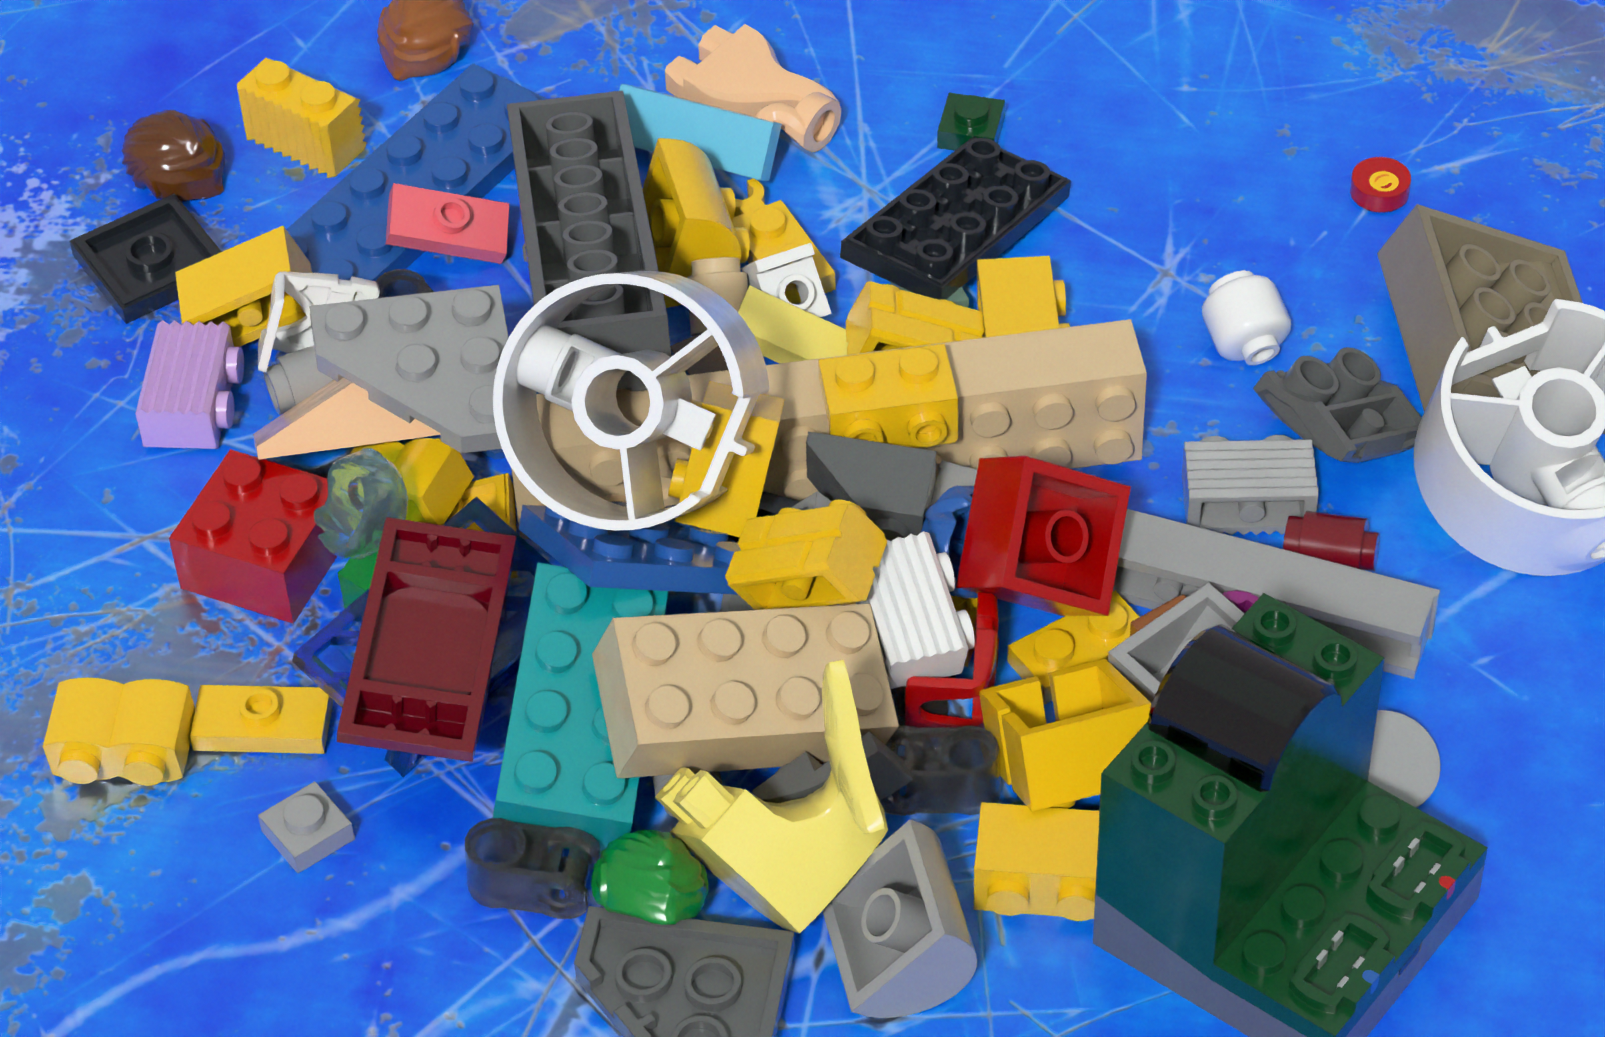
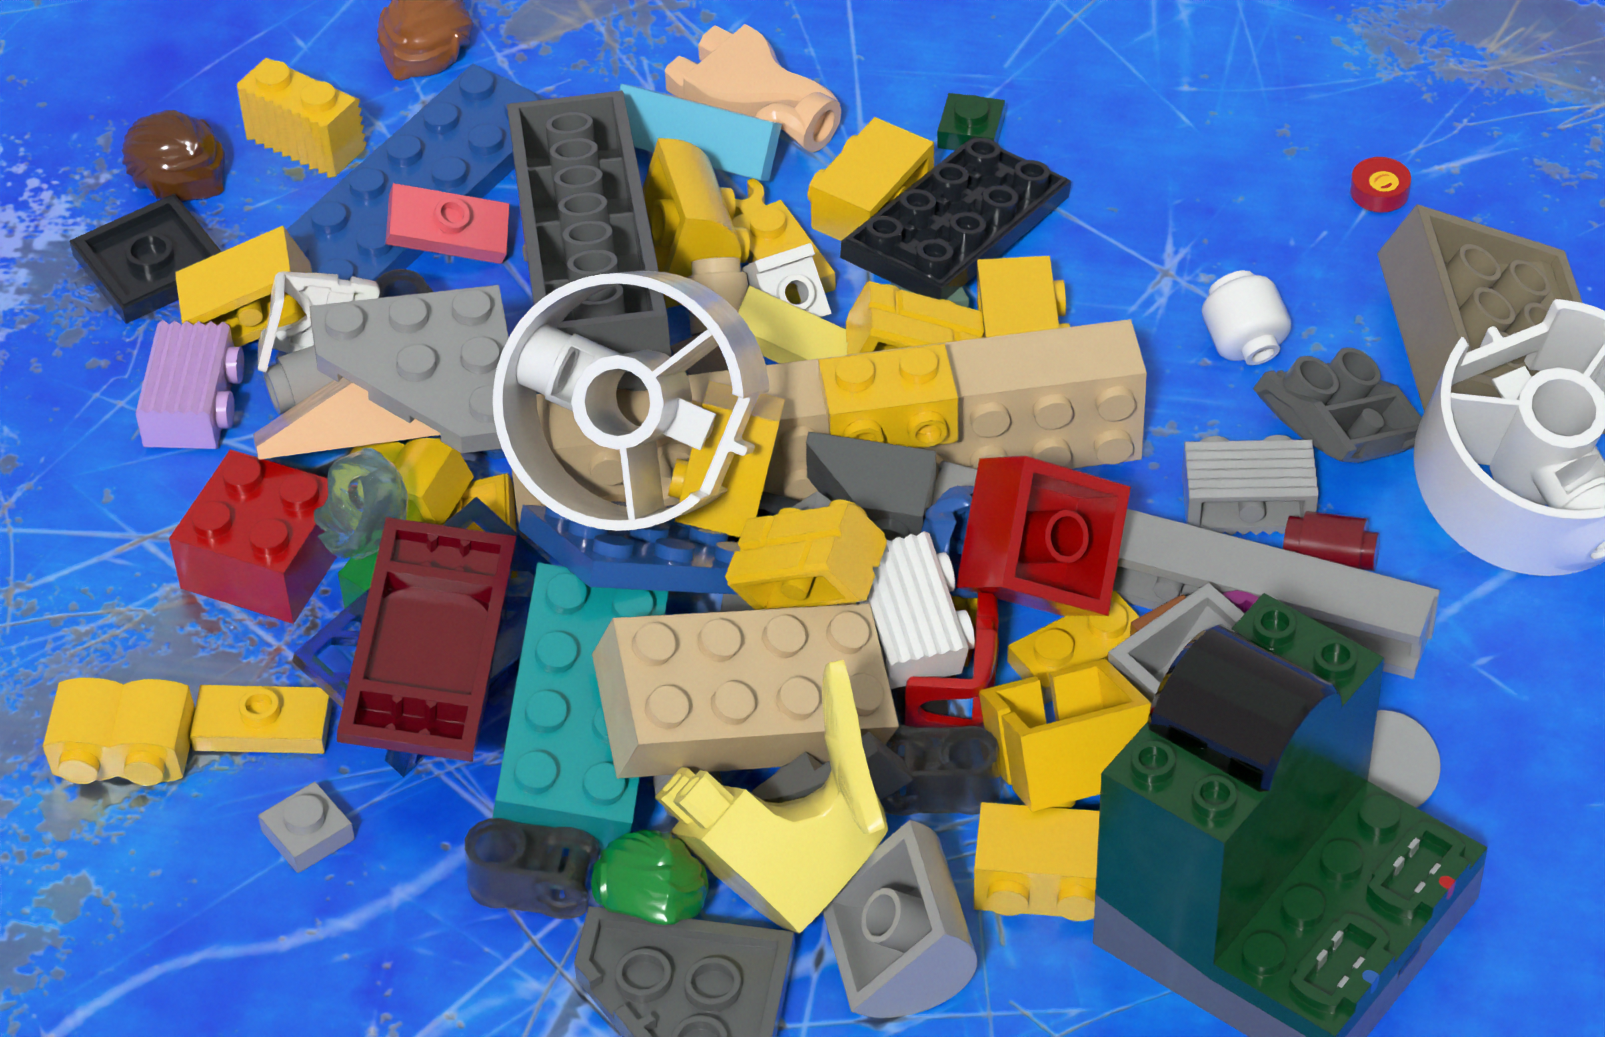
(867, 177): none -> yellow brick

